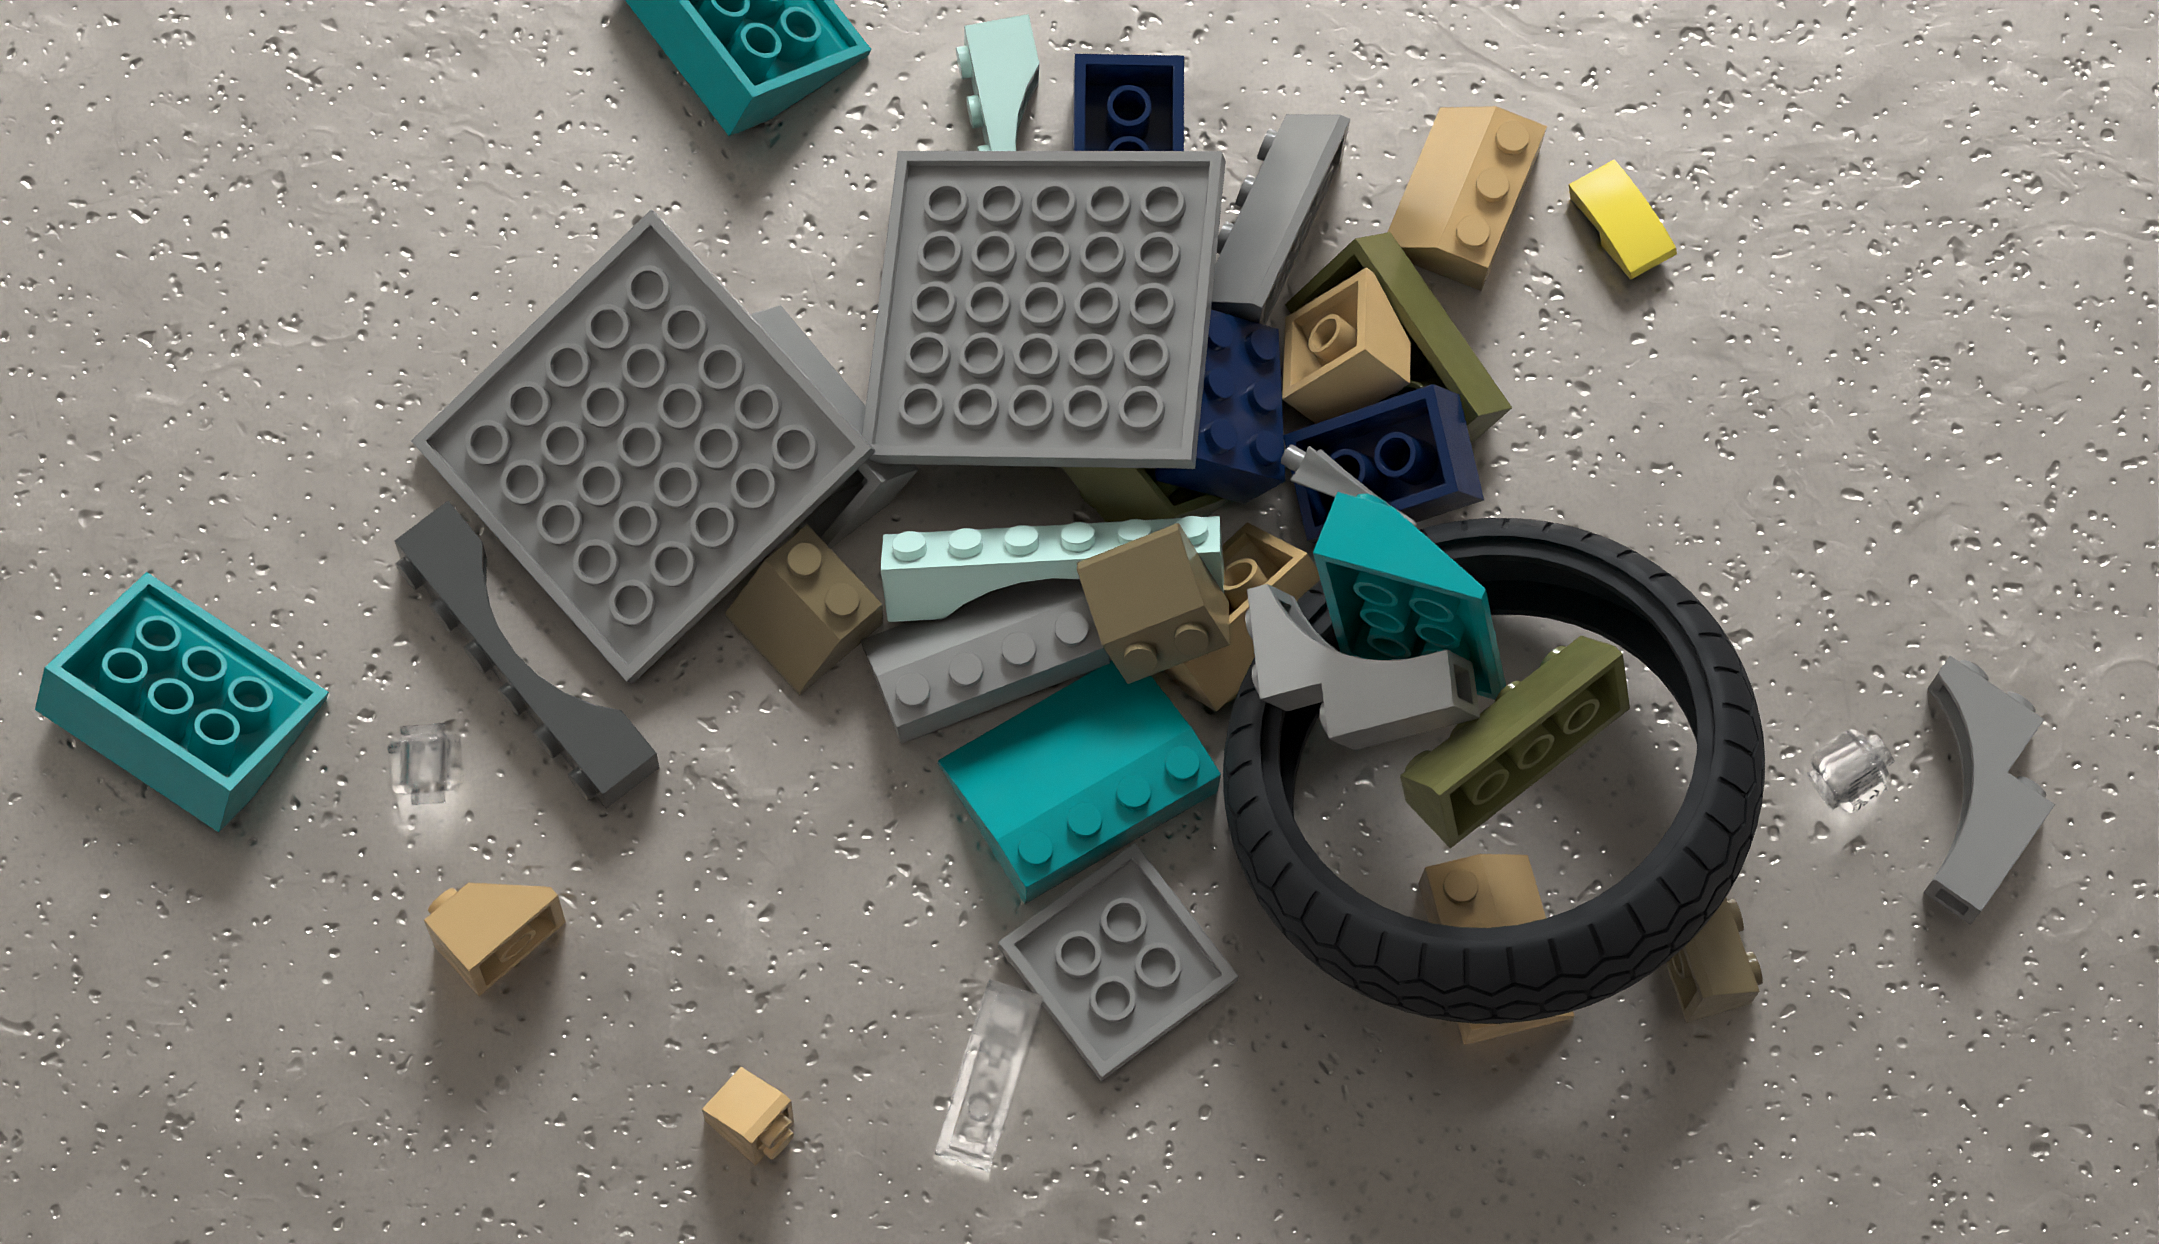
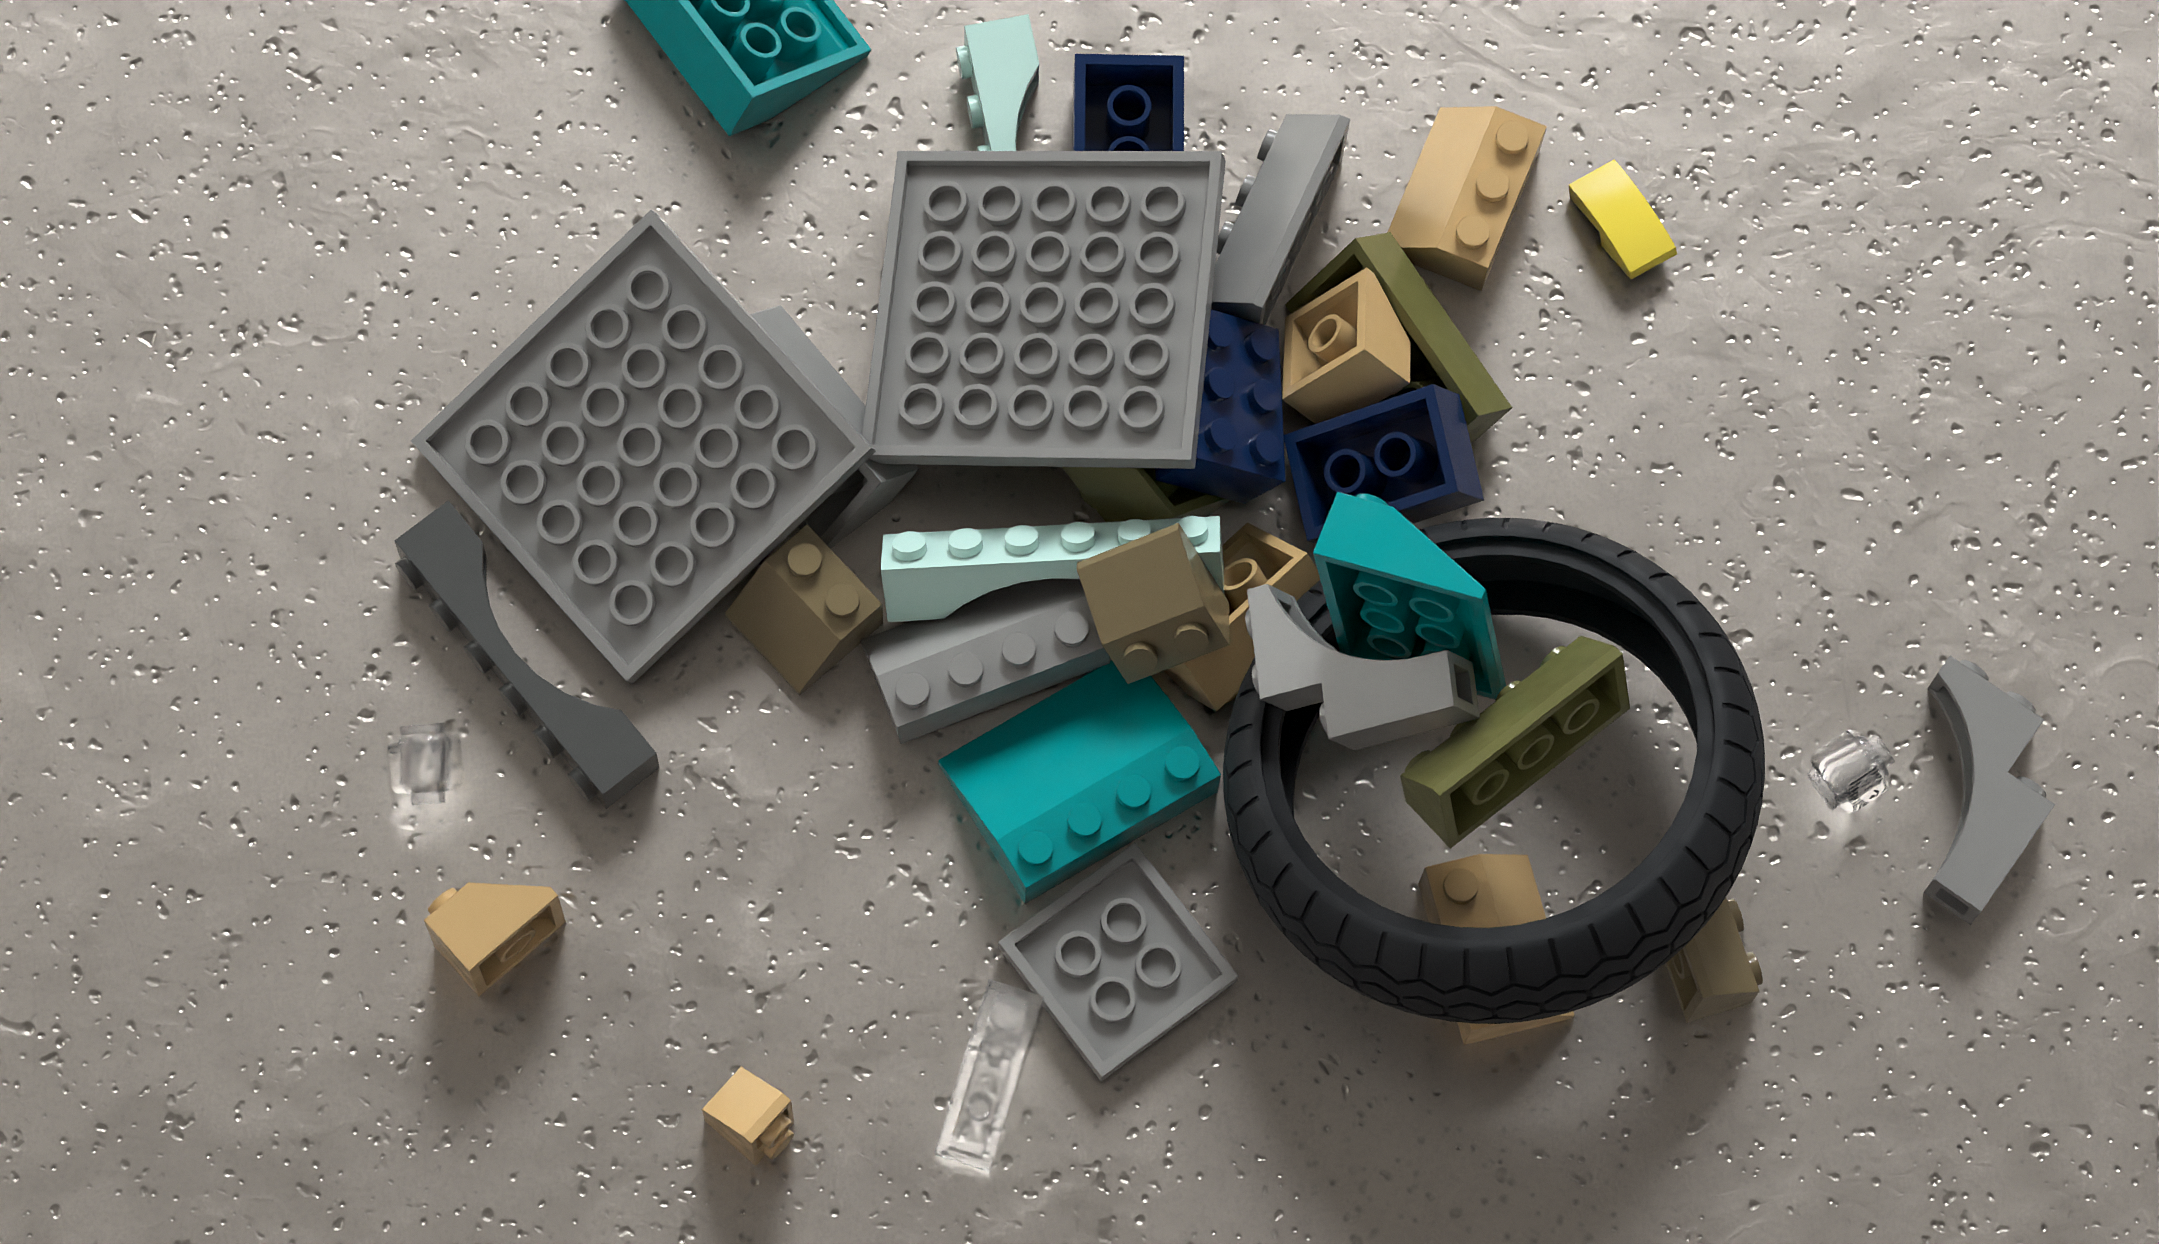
(179, 700): teal slope -> none
(1323, 474): light grey piece -> none

